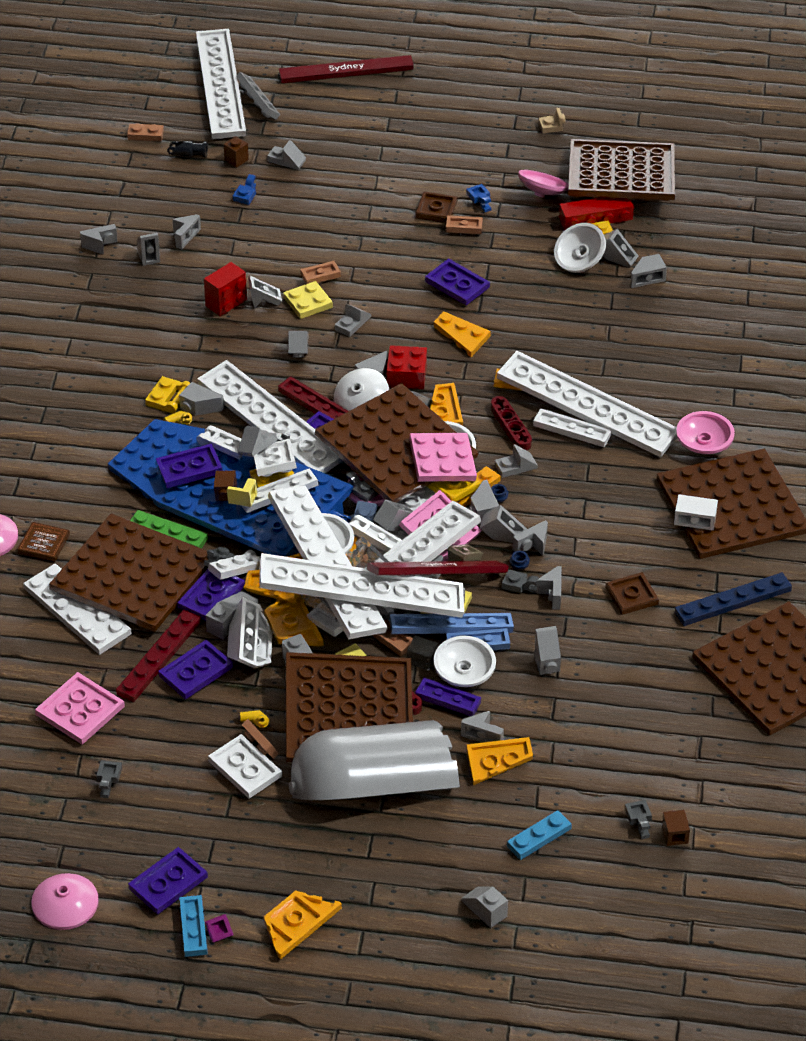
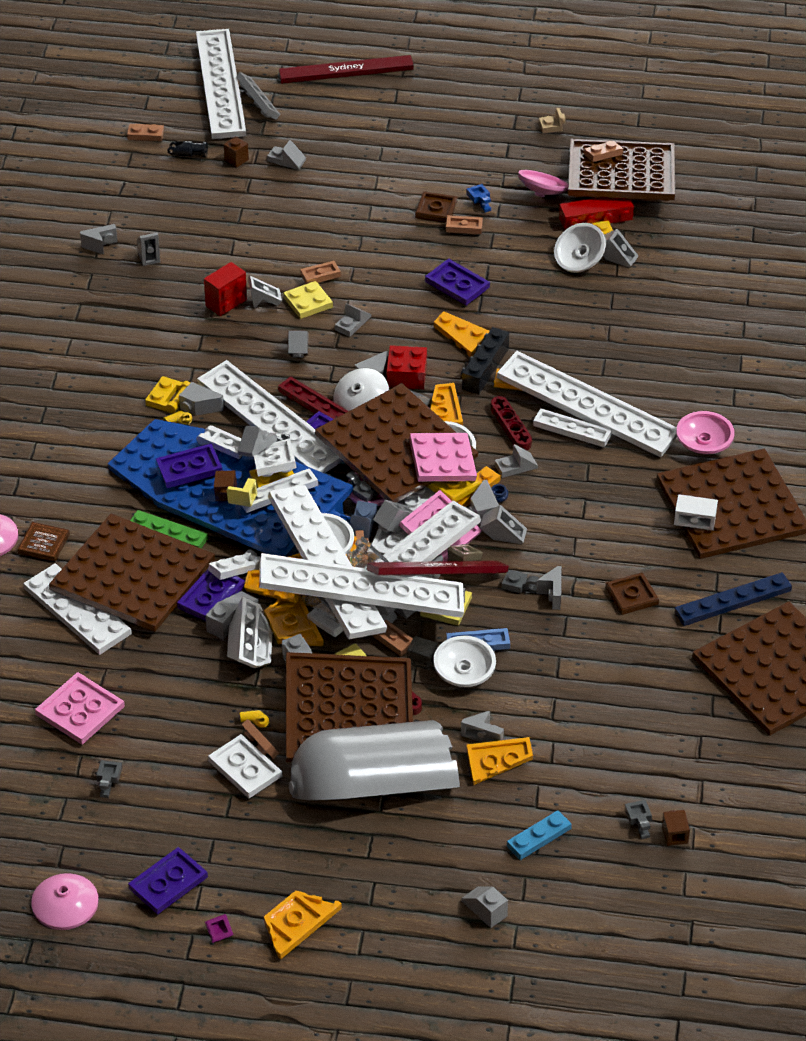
(158, 655): dark red plate -> none
(185, 229): light grey slope -> none
(193, 926): dark azure plate -> none
(195, 669): dark purple plate -> none
(217, 554): dark grey plate -> none
(246, 193): blue plate -> none
(373, 534): white plate -> none
(448, 624): medium blue plate -> none
(448, 697): dark purple plate -> none
(485, 360): none -> black brick
(519, 560): dark blue plate -> none
(532, 537): light grey slope -> none
(547, 650): light grey slope -> none
(603, 151): none -> nougat plate
(648, 271): light grey slope -> none

